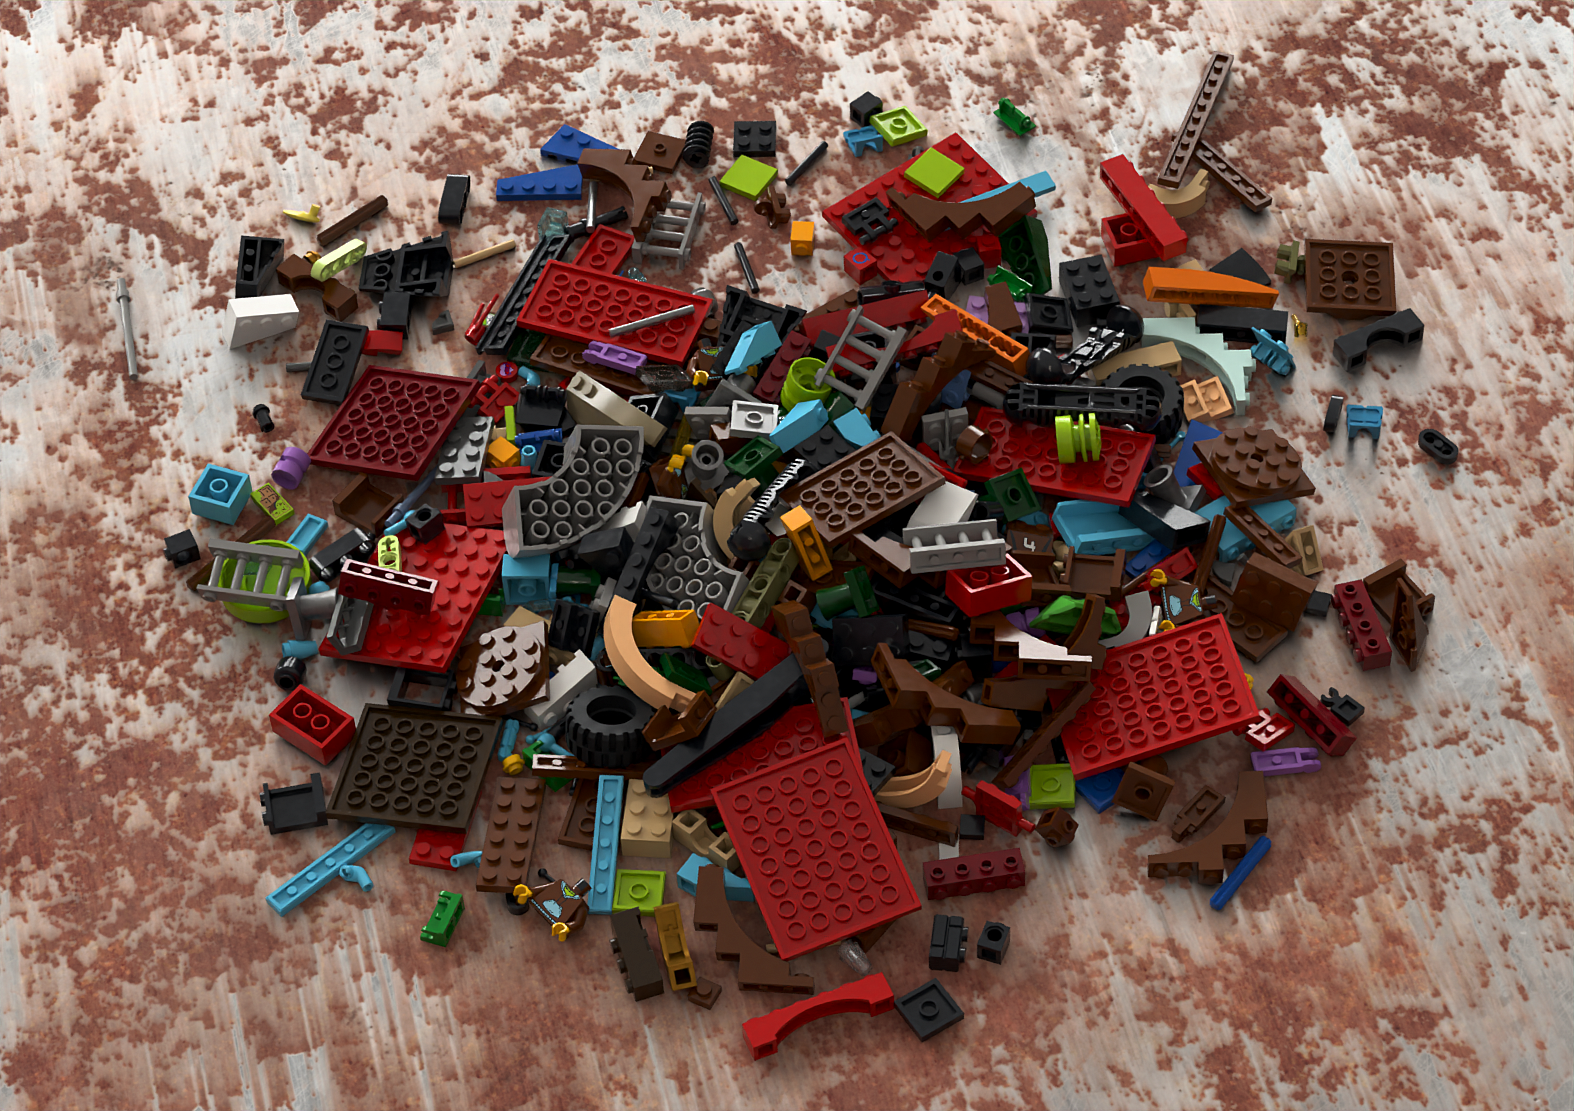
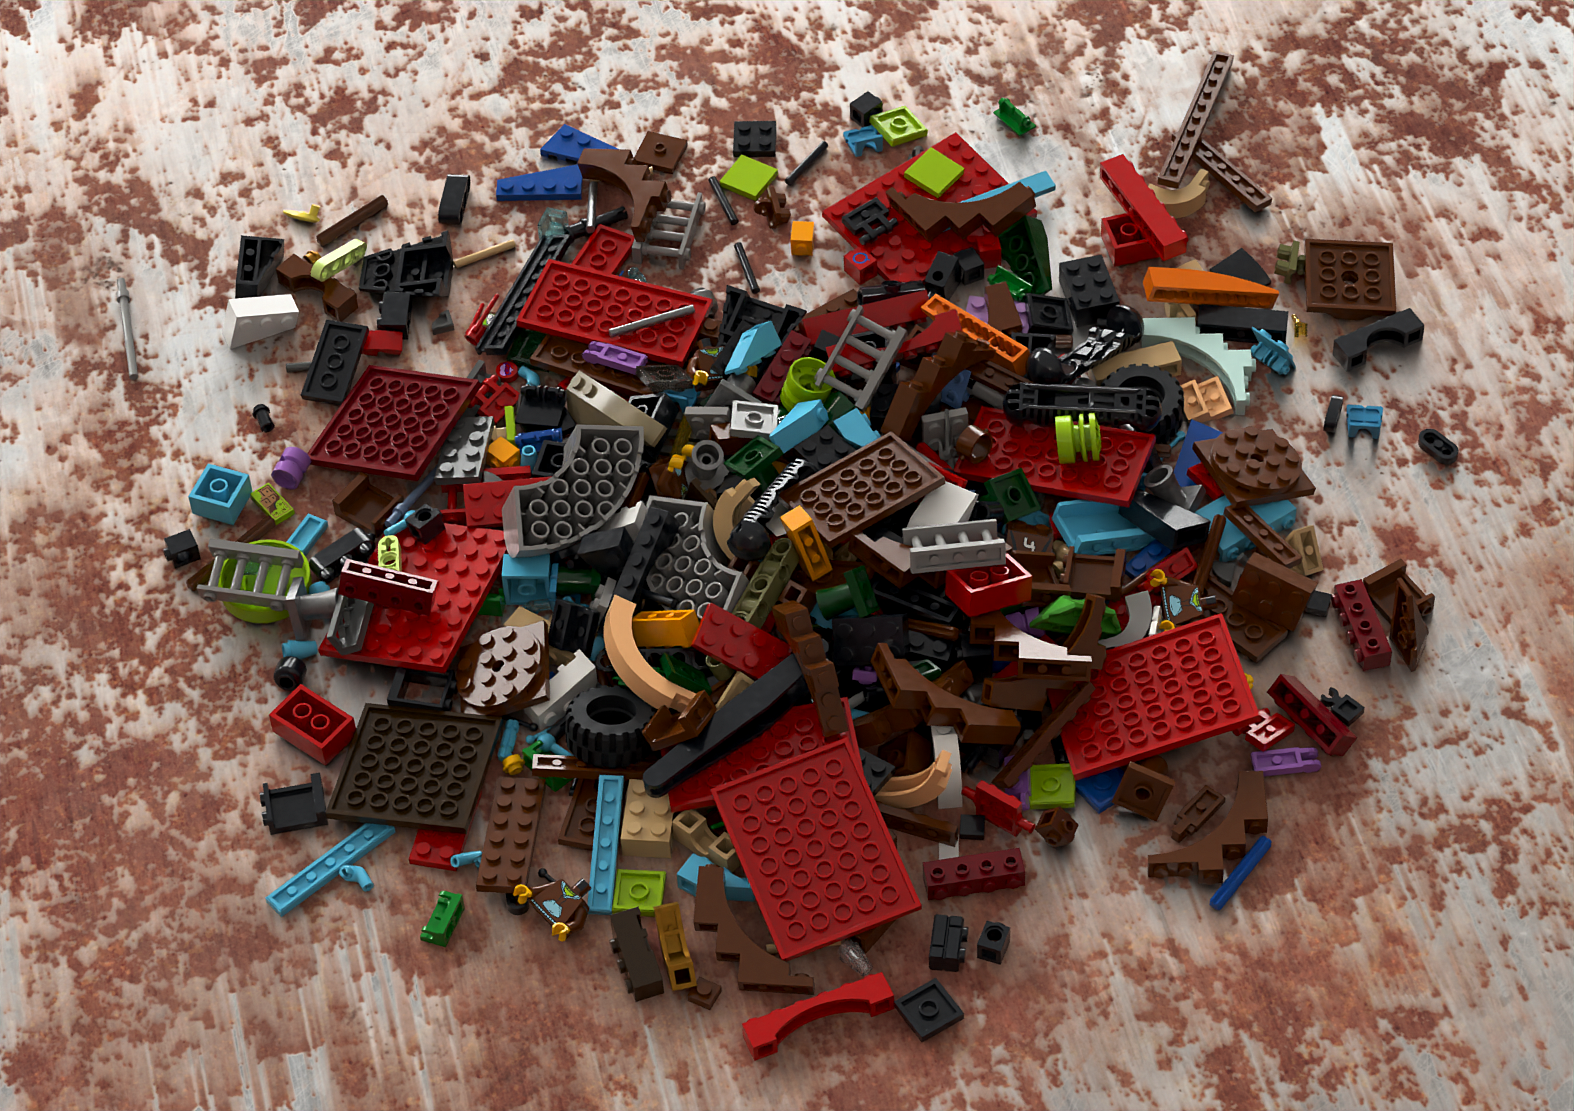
(698, 144): black piece -> none

